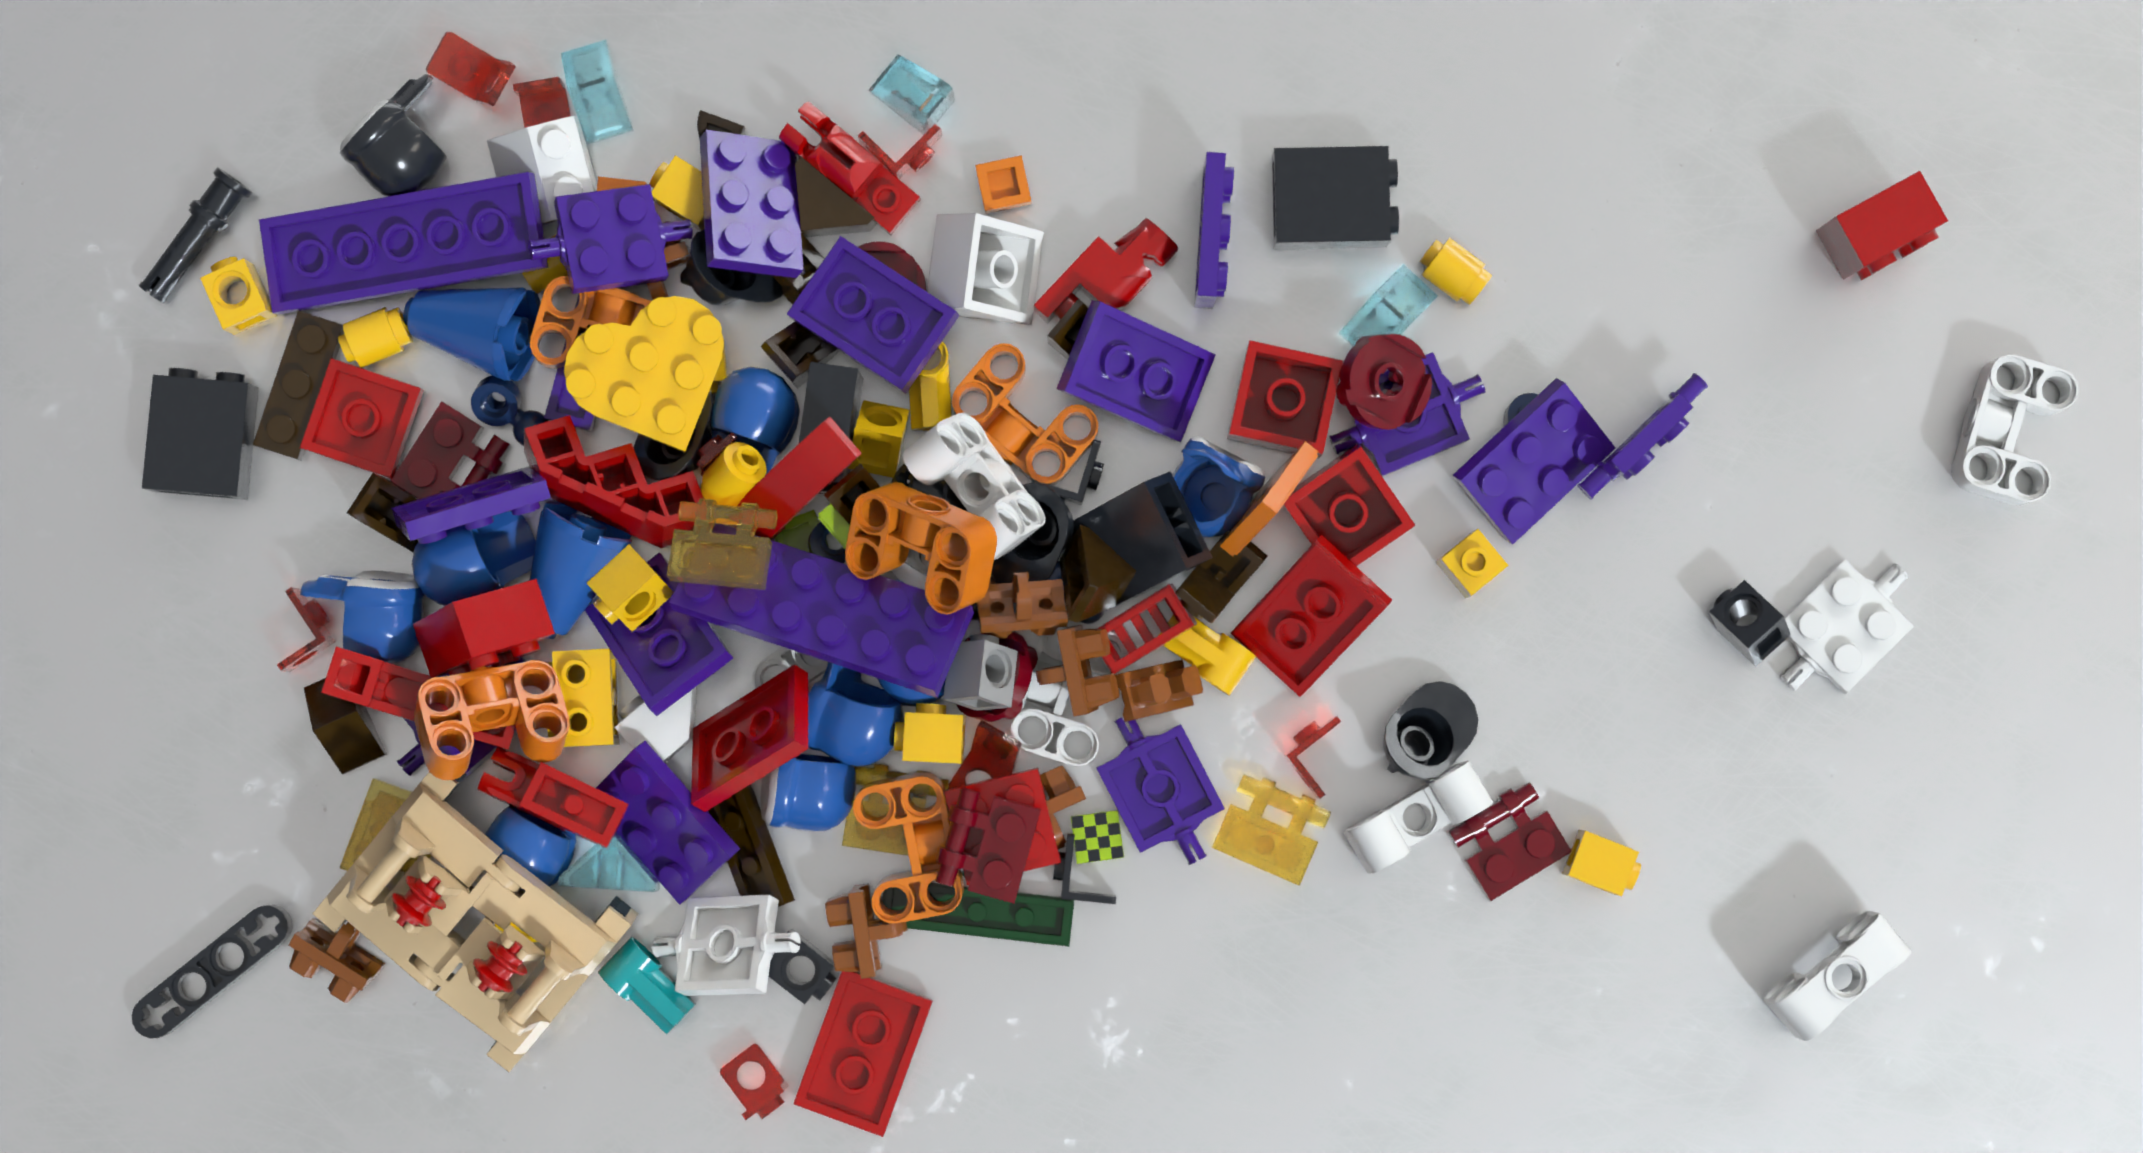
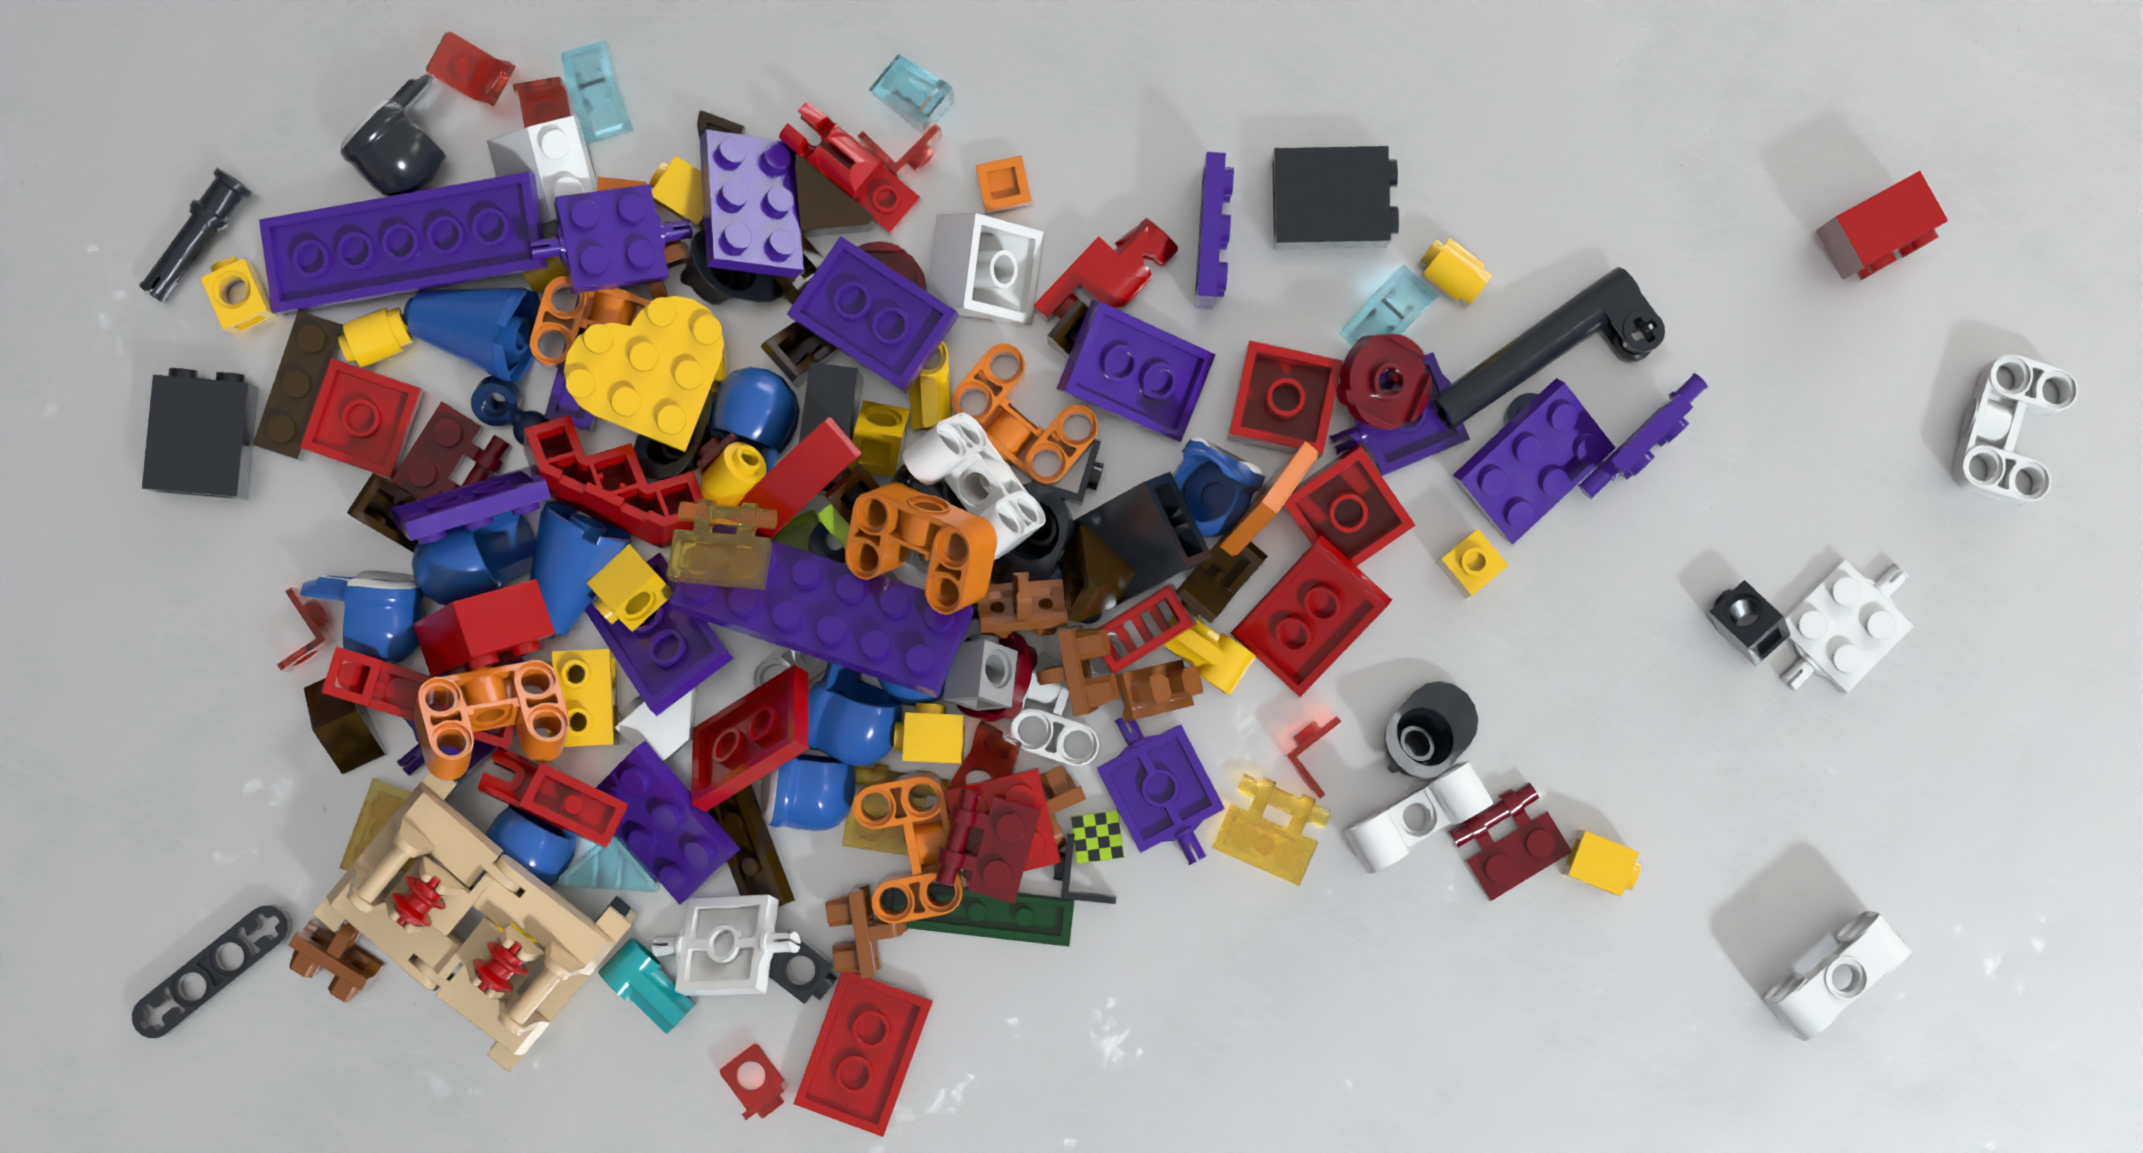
(1608, 306): none -> black axle

